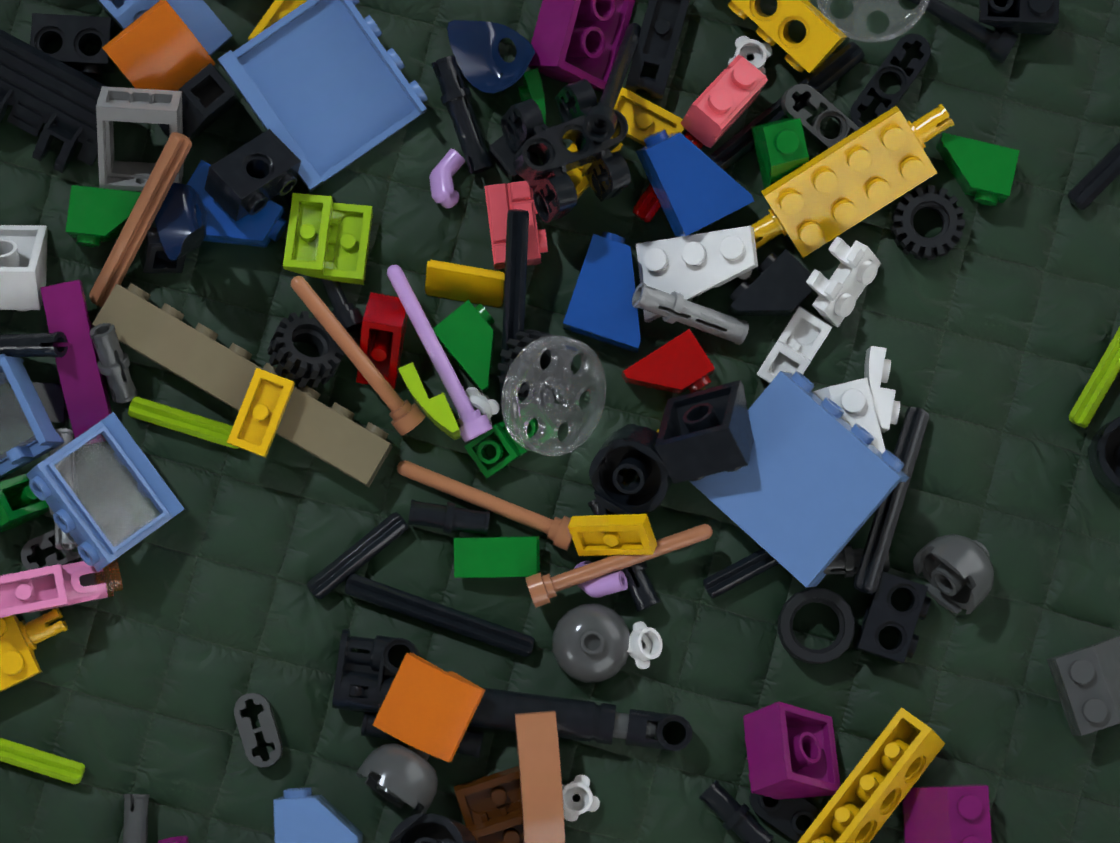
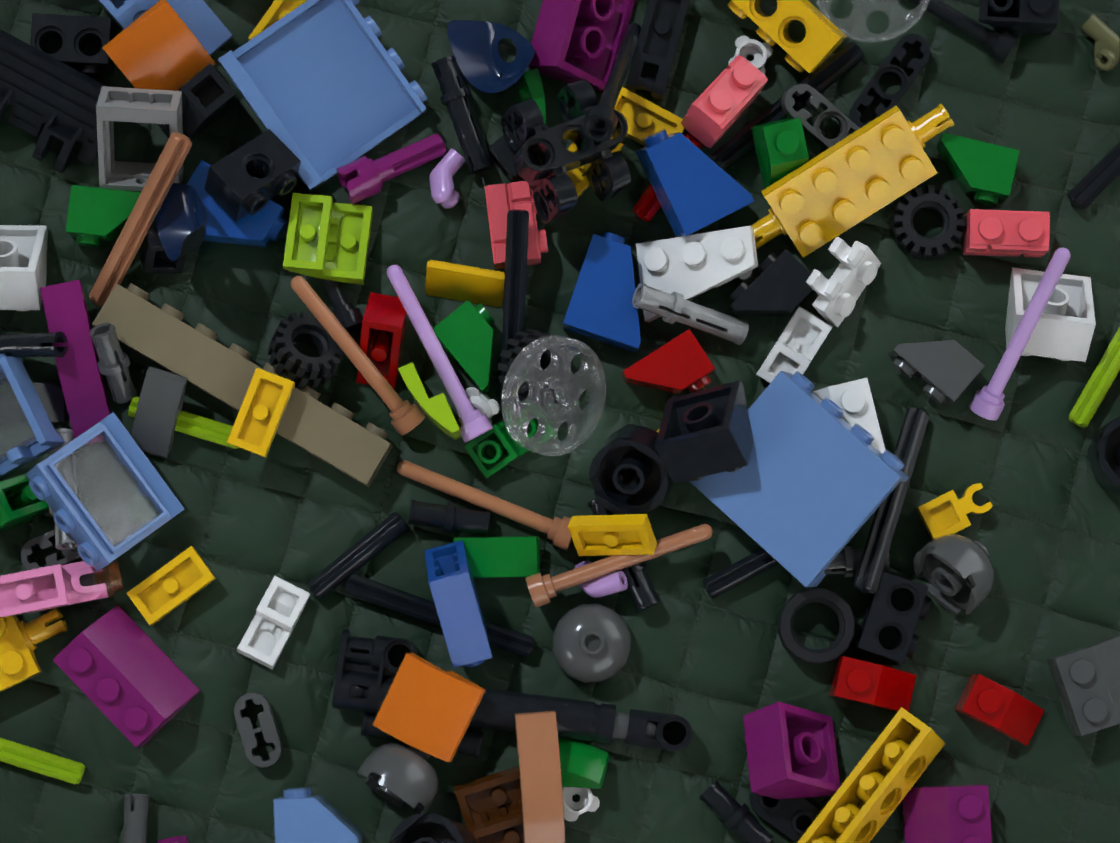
(126, 676): none -> magenta slope
(158, 411): none -> dark grey slope
(171, 585): none -> yellow plate
(273, 622): none -> white slope
(366, 177): none -> magenta piece
(457, 604): none -> blue slope
(581, 764): none -> green slope
(644, 644): white plate -> none
(872, 684): none -> red slope
(877, 371): white slope -> none
(939, 365): none -> dark grey slope
(948, 514): none -> yellow plate
(989, 401): none -> lavender piece
(999, 709): none -> red slope
(1006, 233): none -> coral brick
(1066, 322): none -> white slope
(1106, 43): none -> olive arm

